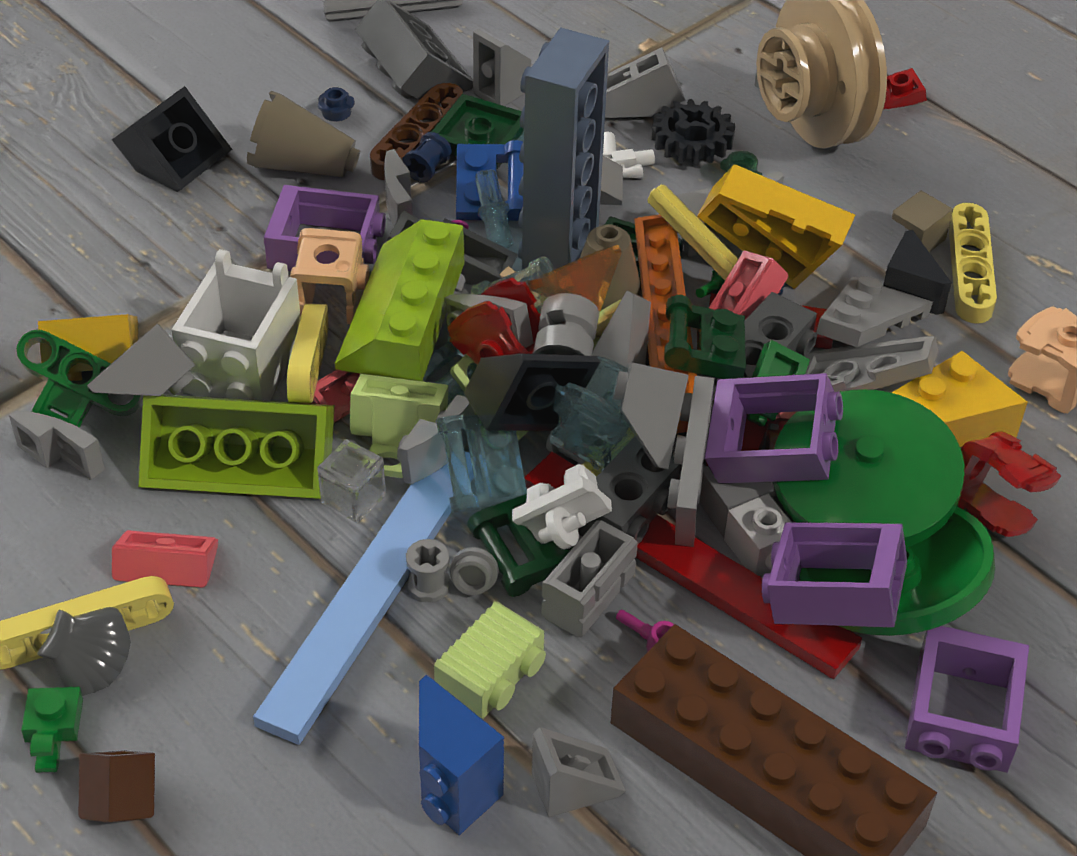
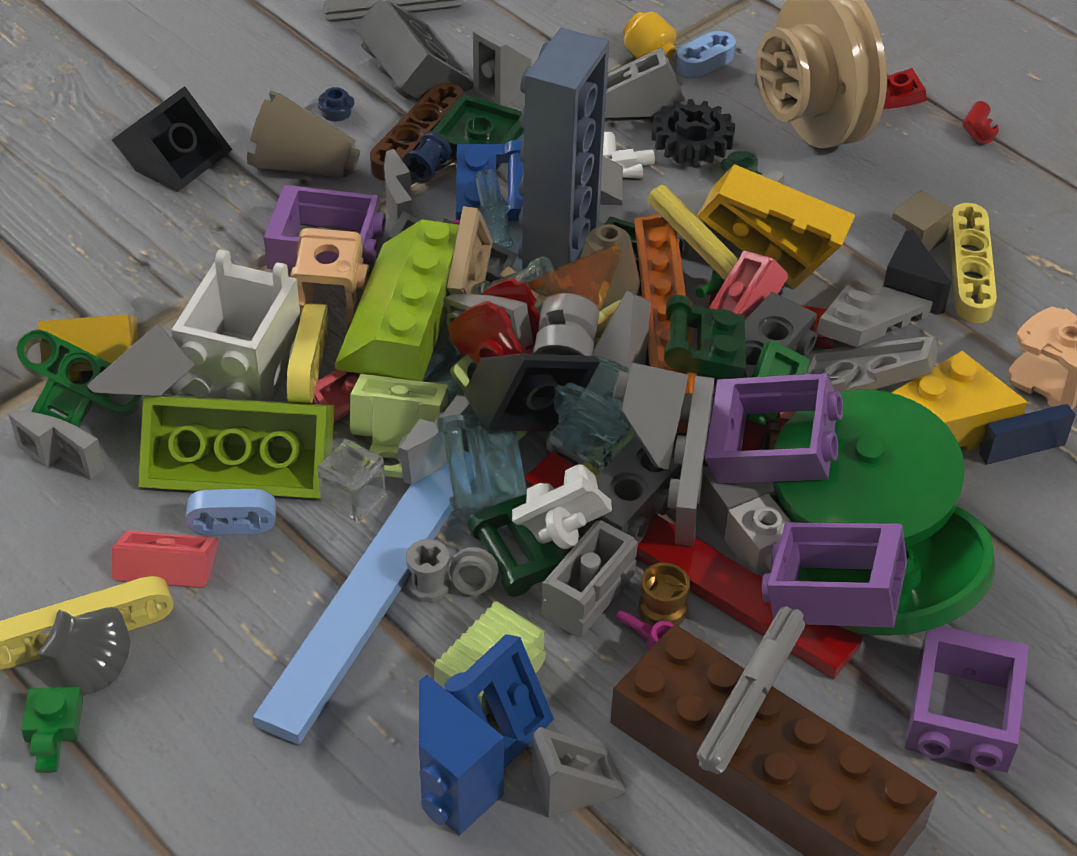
(116, 785): reddish brown panel -> none
(230, 511): none -> light blue beam
(470, 253): none -> tan tile
(511, 691): none -> blue plate
(648, 33): none -> yellow head
(664, 594): none -> pearl gold wheel
(705, 54): none -> light blue beam
(750, 690): none -> light grey axle
(978, 124): none -> red arm
(1016, 467): red piece -> none
(1026, 434): none -> dark blue tile

